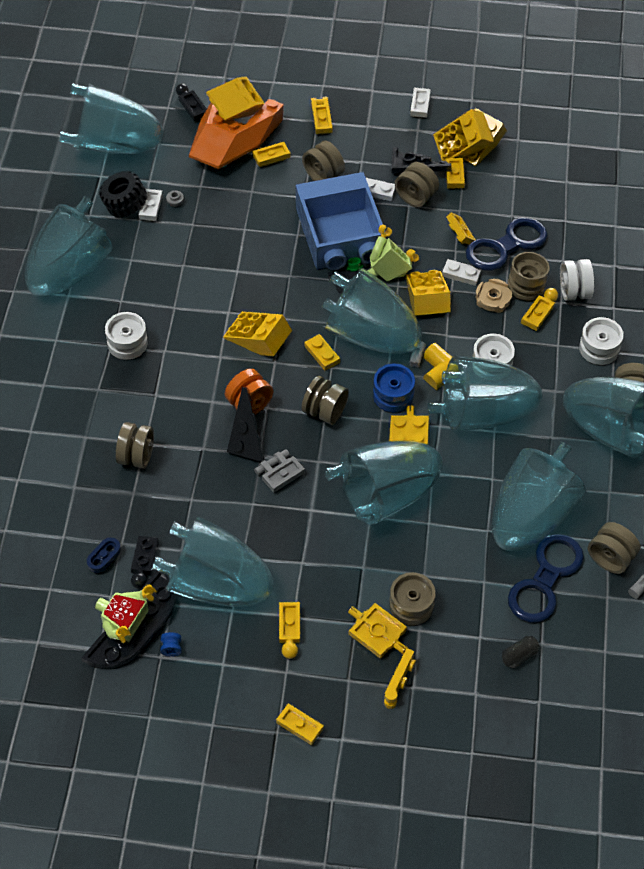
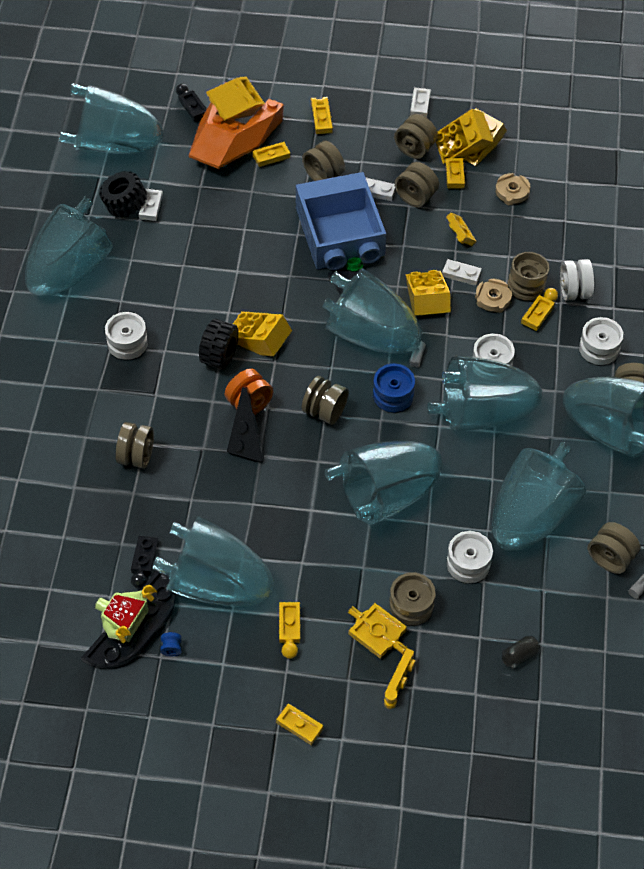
(103, 556): dark blue plate -> none
(175, 198): light grey plate -> none
(218, 343): none -> black tyre
(282, 474): light grey plate -> none
(322, 352): yellow plate -> none
(388, 258): yellowish green torso -> none
(402, 160): black wing -> none
(409, 427): yellow plate -> none
(416, 136): none -> dark tan wheel
(439, 359): yellow brick -> none
(469, 557): none -> white wheel
(506, 244): dark blue bar -> none
(512, 196): none -> tan plate
(545, 578): dark blue bar -> none

